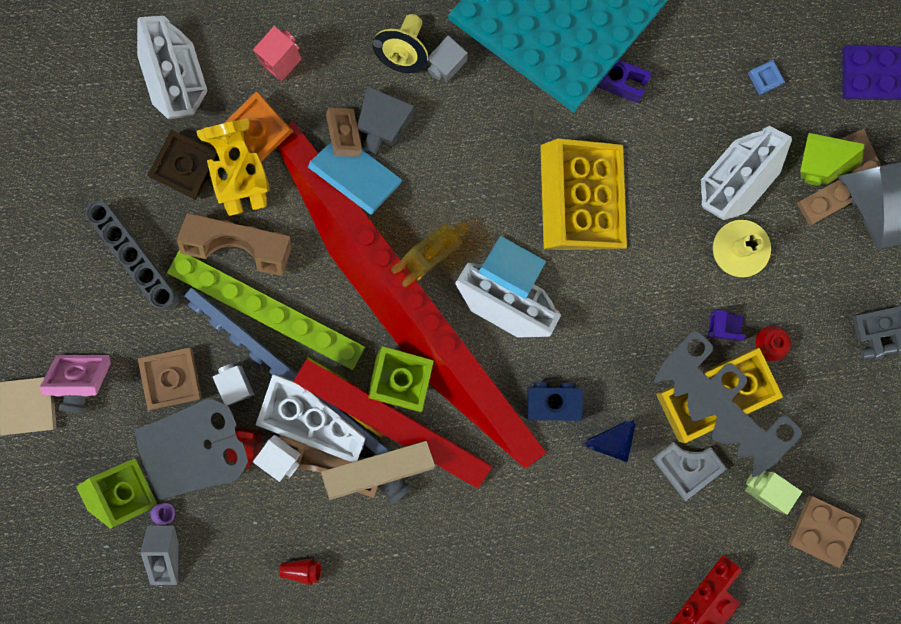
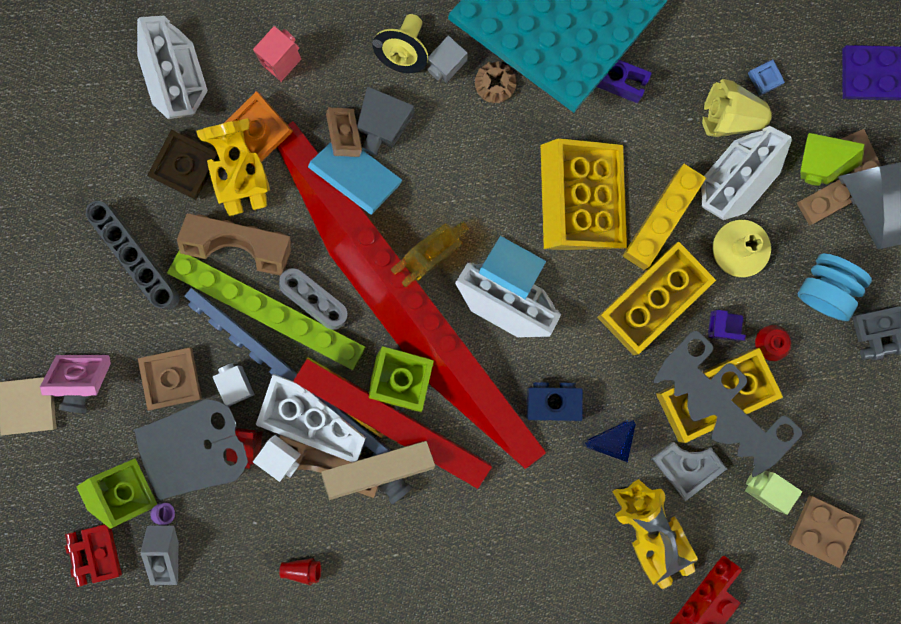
(100, 553): none -> red plate
(306, 289): none -> light grey plate
(495, 94): none -> medium nougat gear
(646, 513): none -> yellow hips
(656, 298): none -> yellow brick
(664, 217): none -> yellow brick
(734, 110): none -> light yellow cone
(834, 287): none -> medium azure wheel

